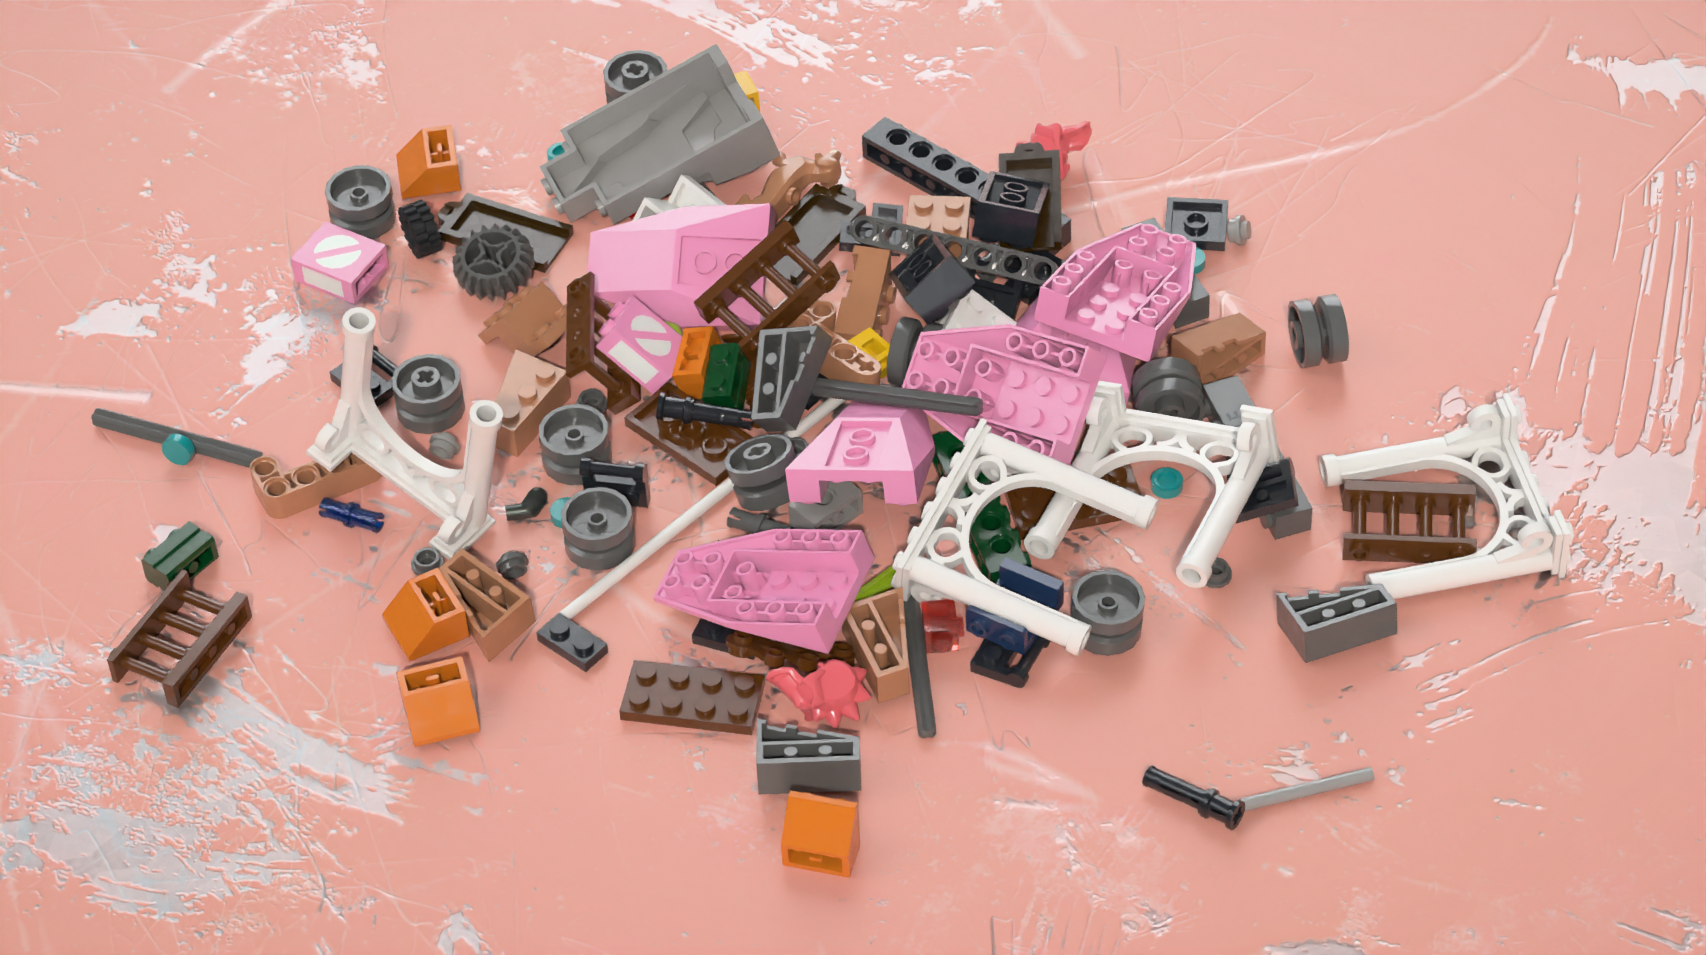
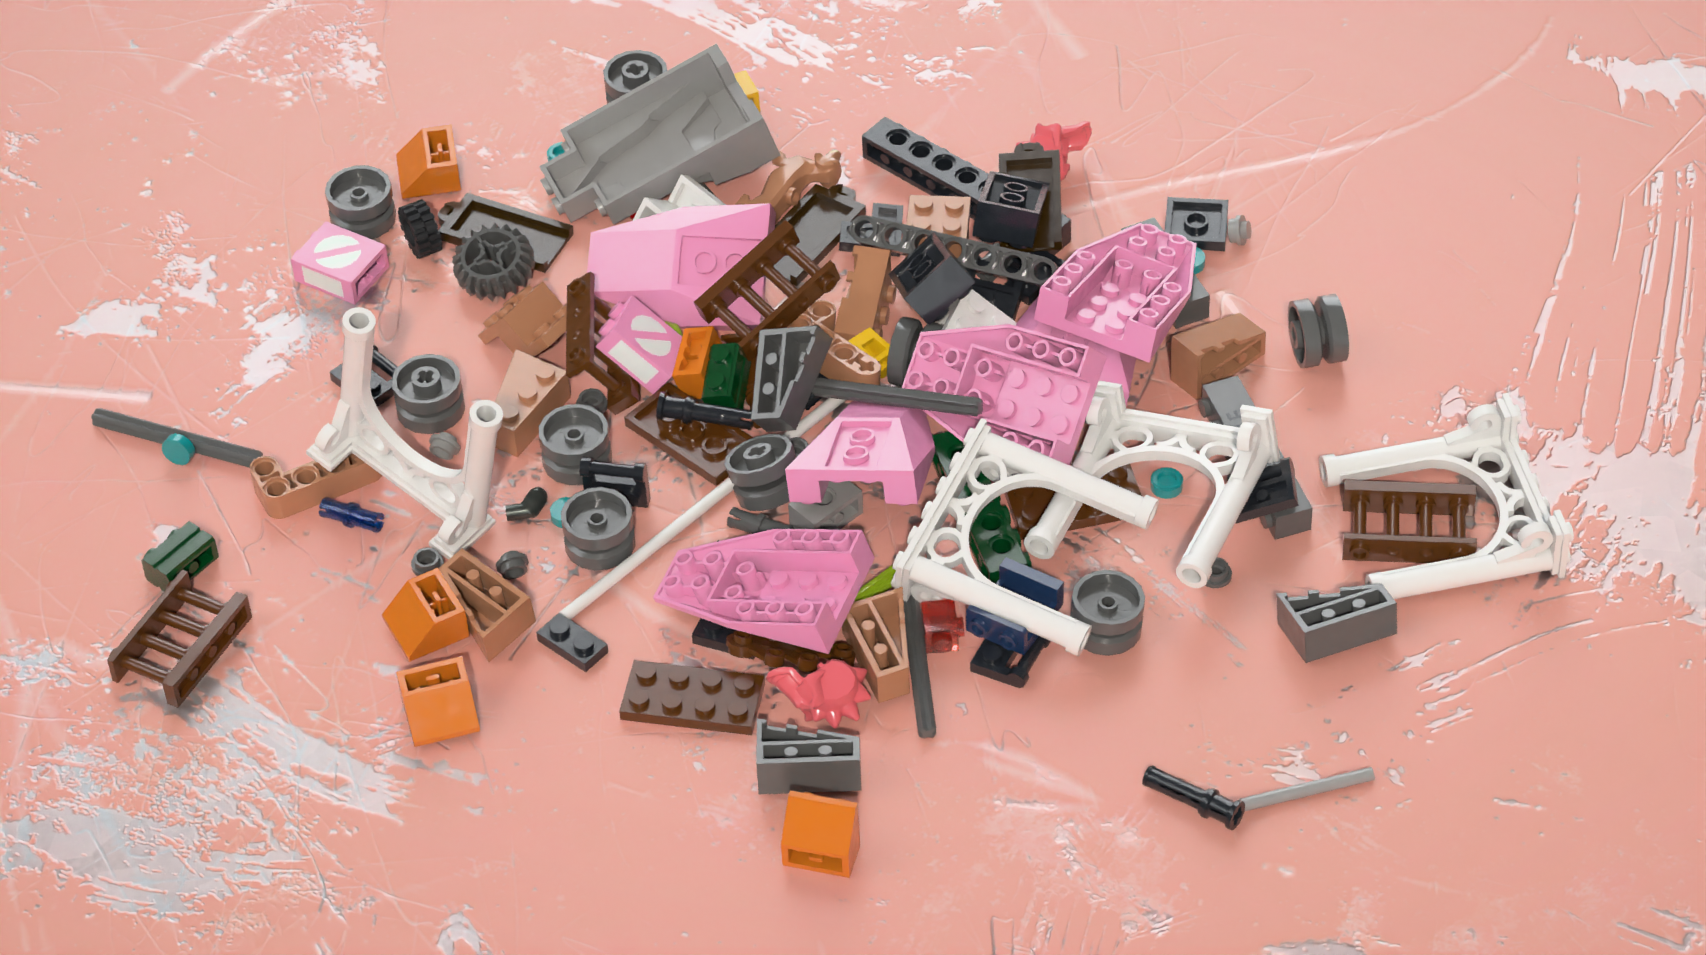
(1169, 388): dark grey wheel -> none

